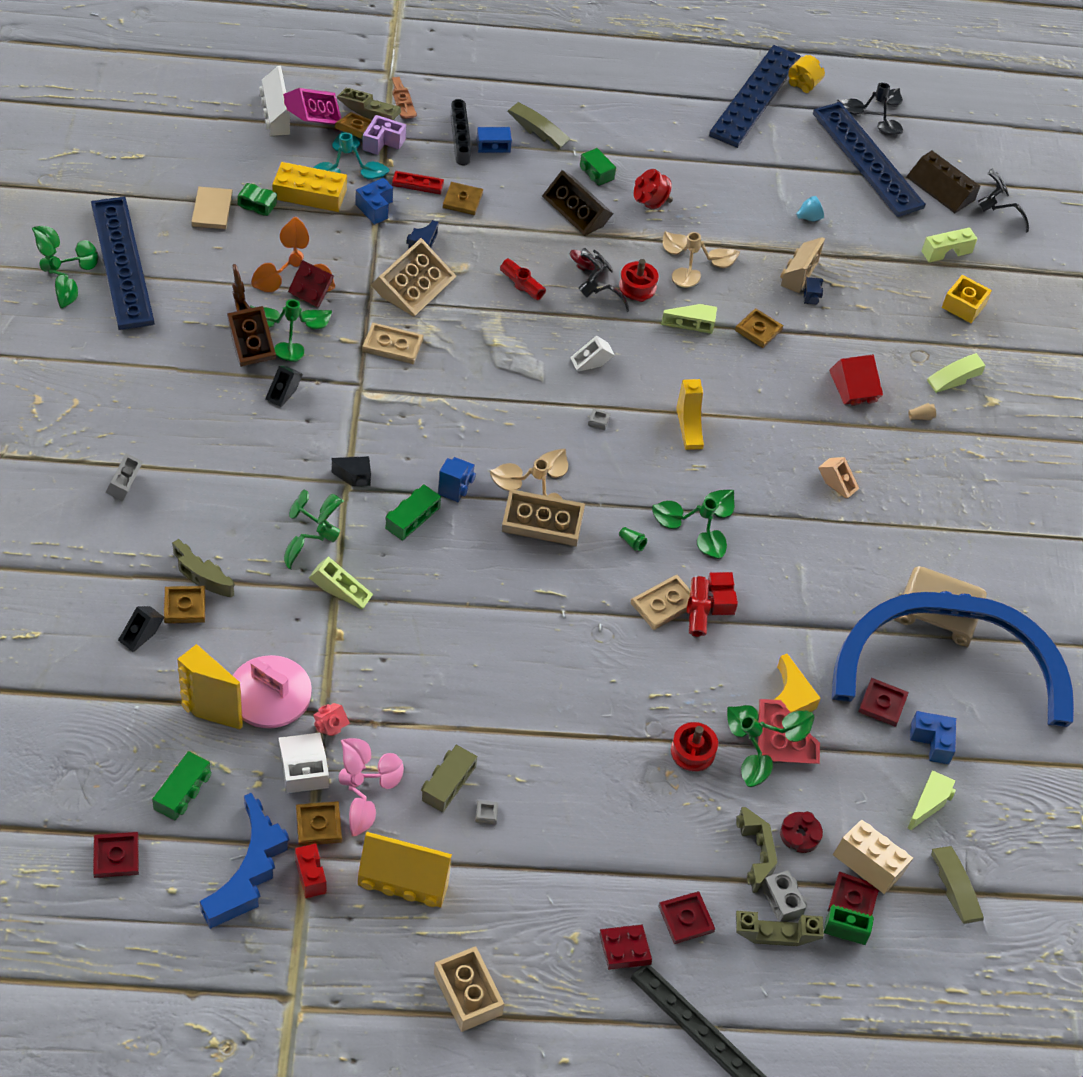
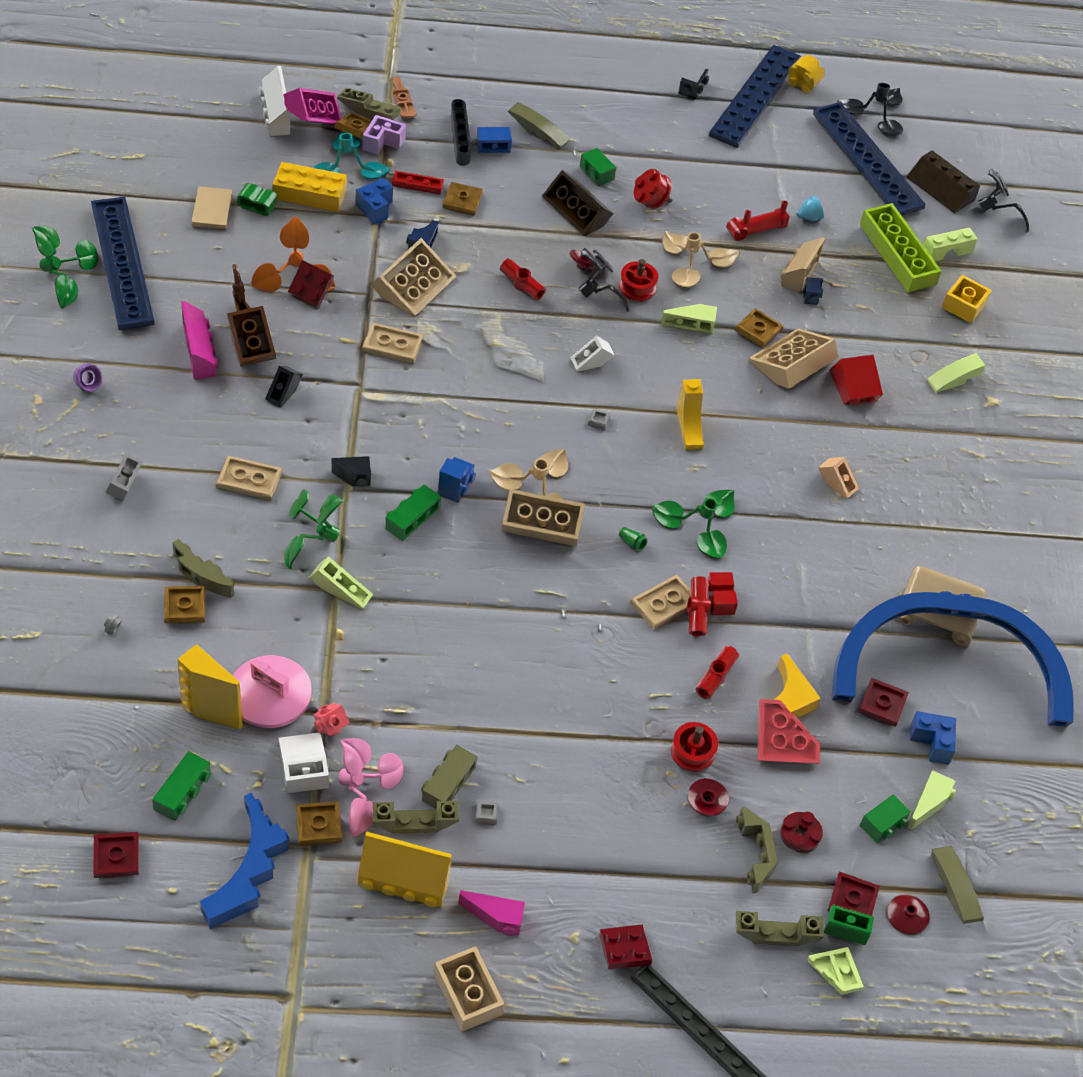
(87, 377): none -> medium lavender helmet
(112, 624): none -> light grey plate
(140, 627): black slope -> none
(198, 341): none -> dark pink slope
(249, 478): none -> tan tile
(309, 871): red brick -> none
(313, 319): green plant -> none
(415, 820): none -> olive slope
(498, 912): none -> dark pink slope
(686, 917): dark red plate -> none
(692, 89): none -> black bracket
(710, 790): none -> dark red dish
(712, 679): none -> red piece
(744, 722): green plant -> none
(749, 225): none -> red piece
(779, 898): light grey brick -> none
(795, 357): none -> tan slope
(838, 969): none -> yellowish green wing
(872, 856): tan brick -> none
(885, 818): none -> green brick
(900, 248): none -> lime brick
(903, 920): none -> dark red dish
(923, 412): tan cone -> none

